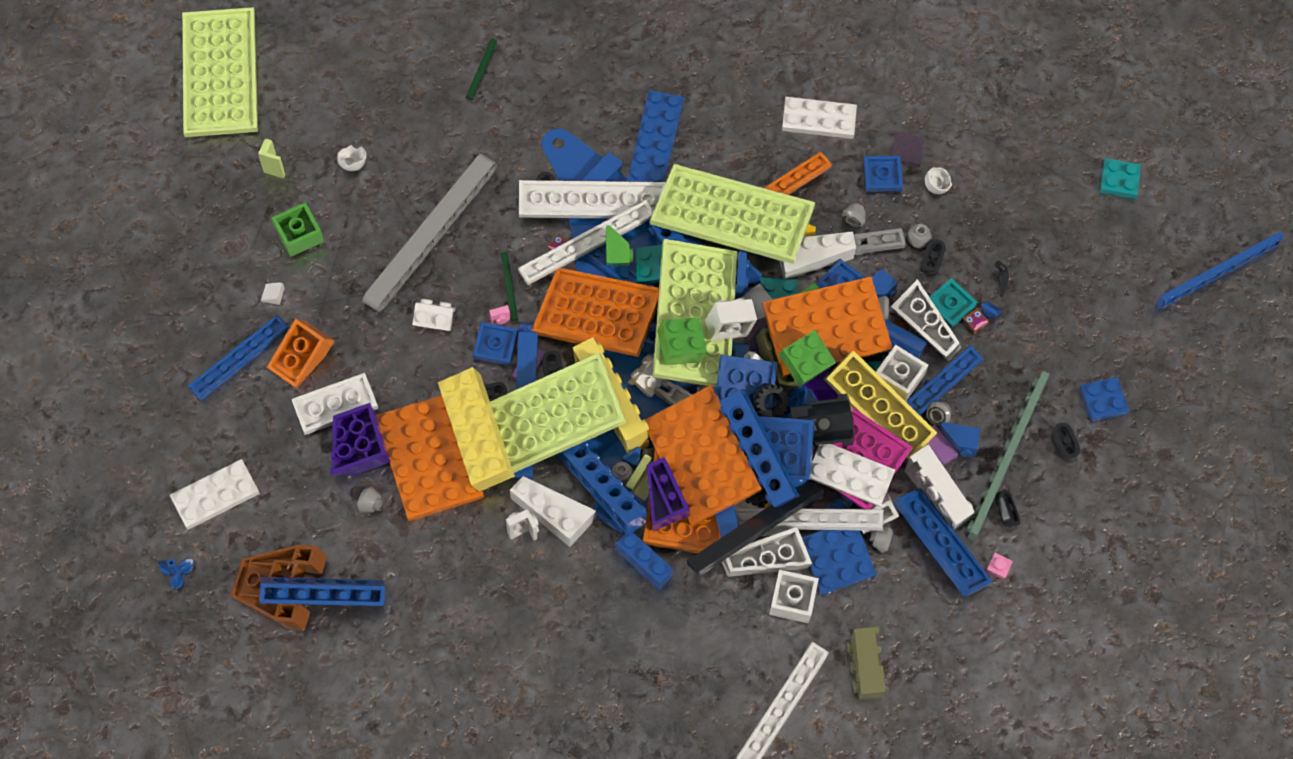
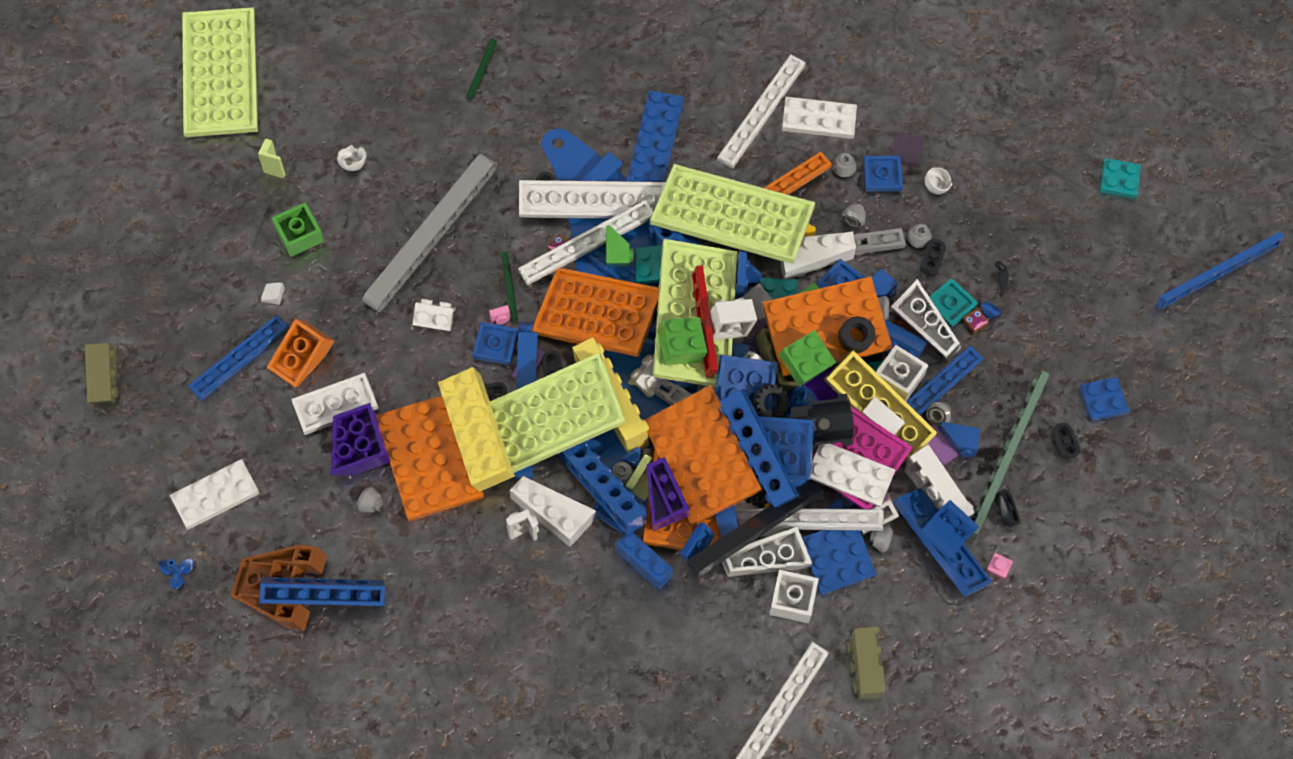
(101, 373): none -> olive wedge
(697, 542): none -> blue plate
(703, 312): none -> red tile
(761, 111): none -> white tile
(844, 165): none -> light grey cone
(864, 326): none -> black tyre
(883, 416): none -> white tile
(949, 529): none -> blue bracket

